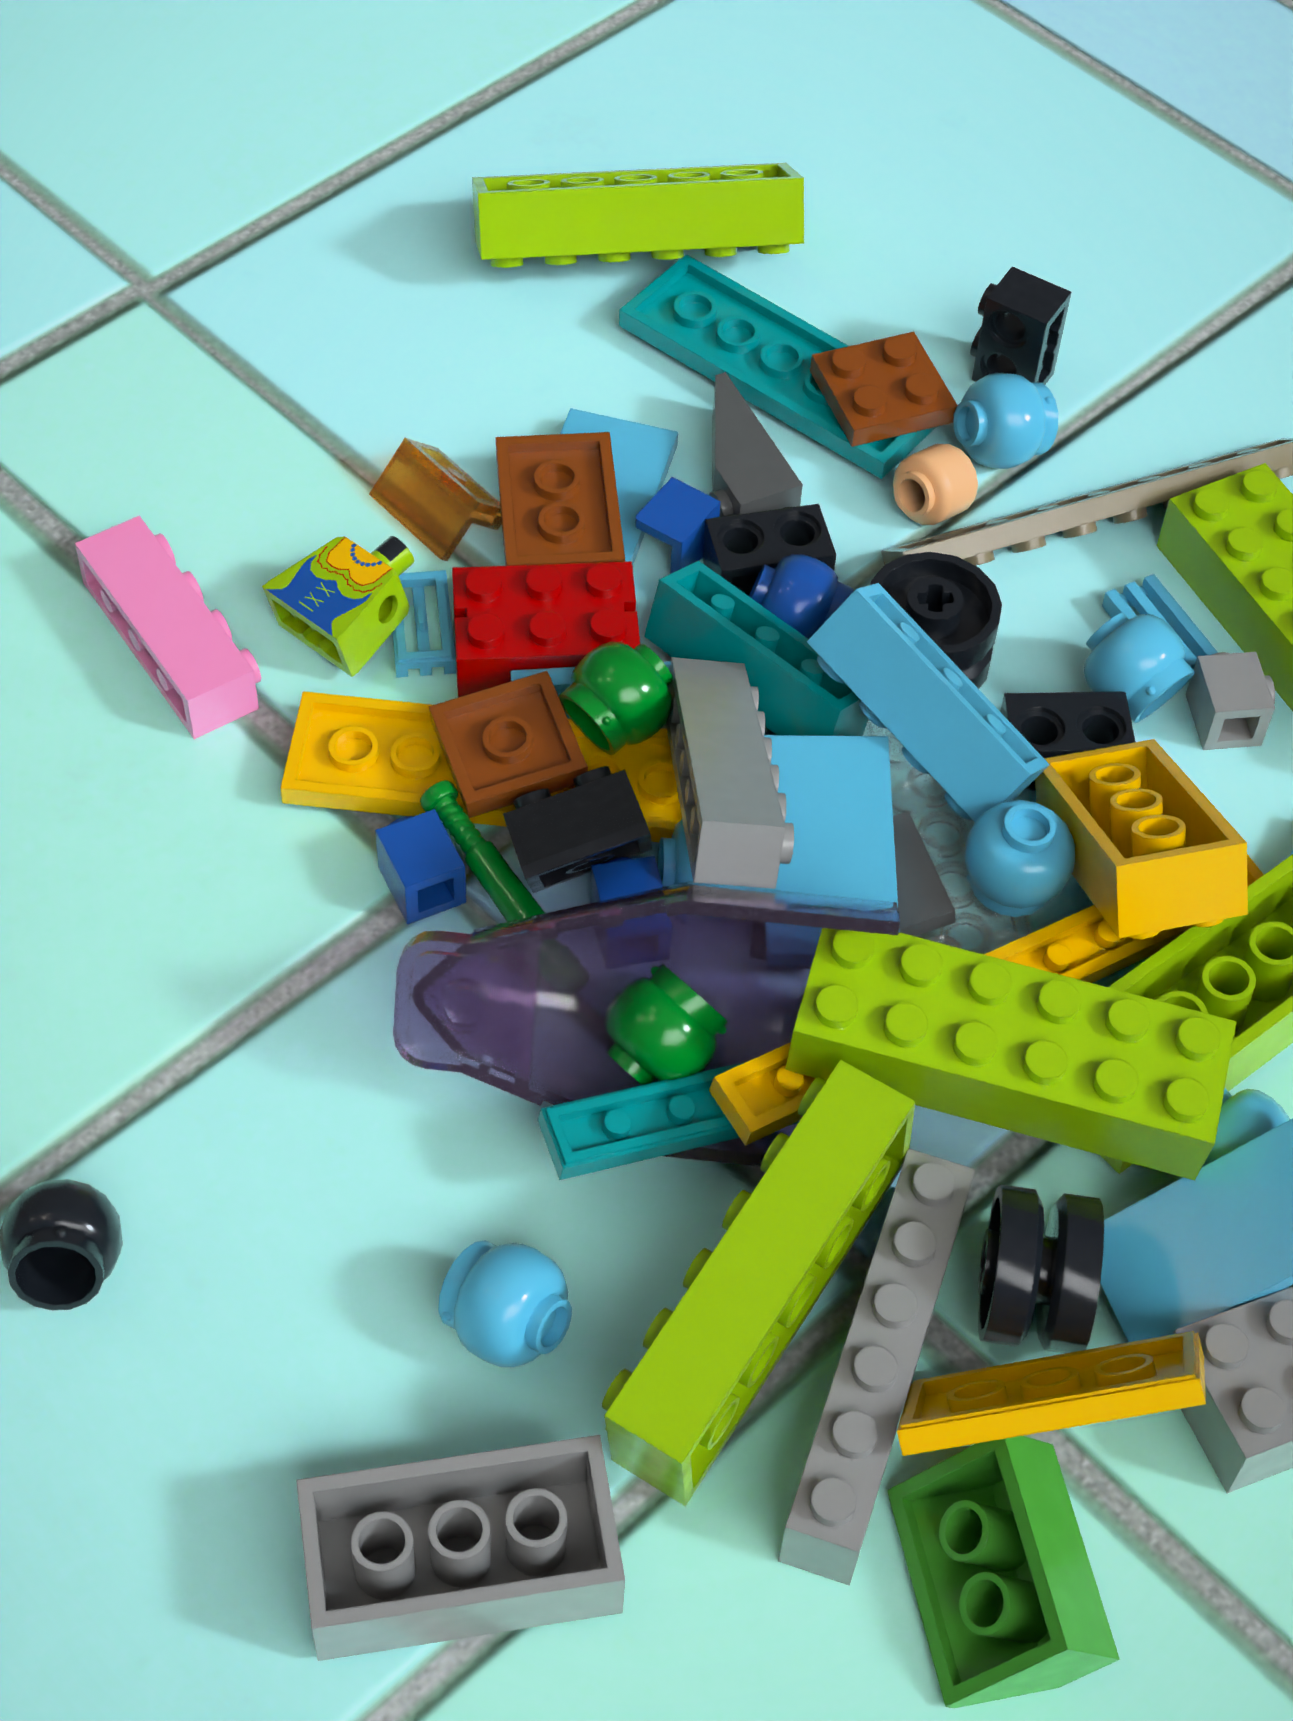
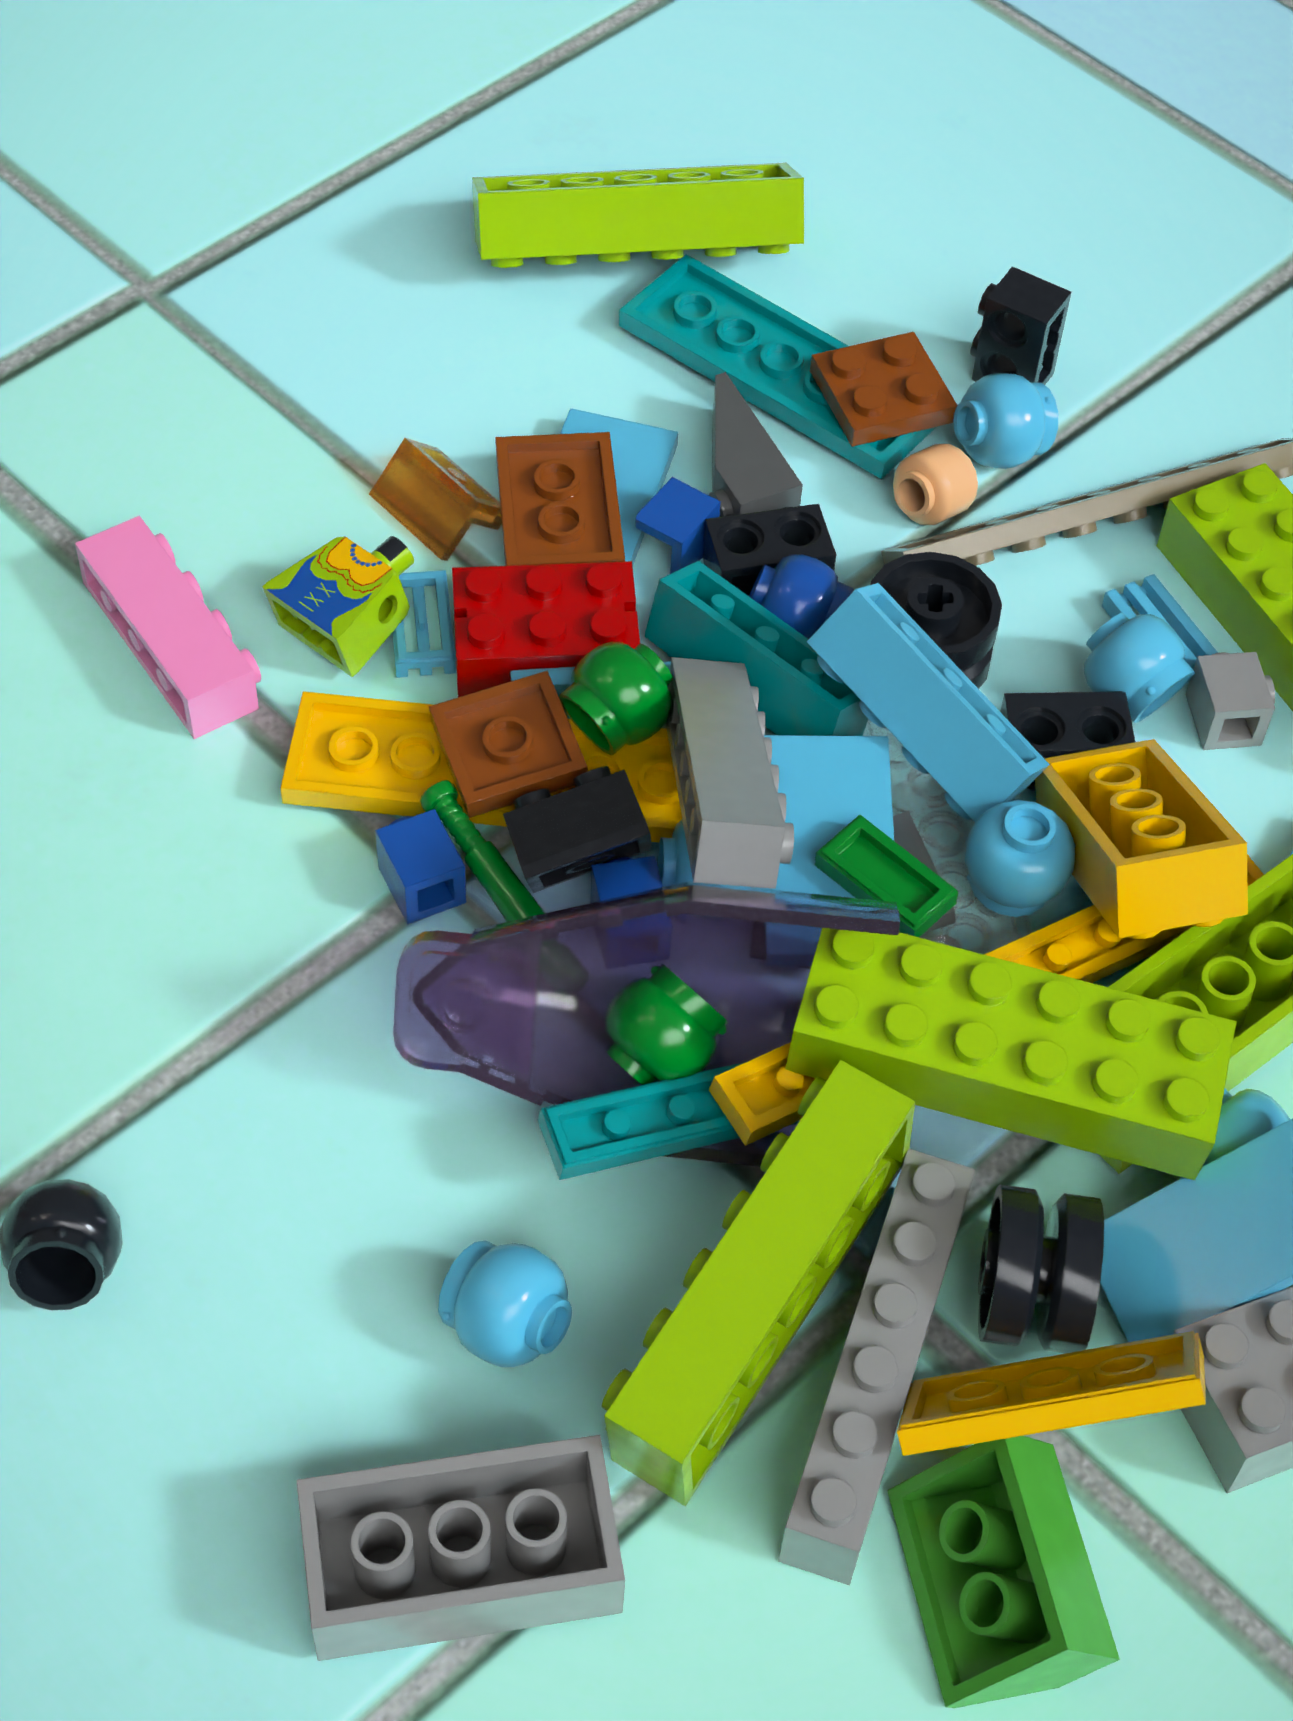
(880, 869): none -> green tile

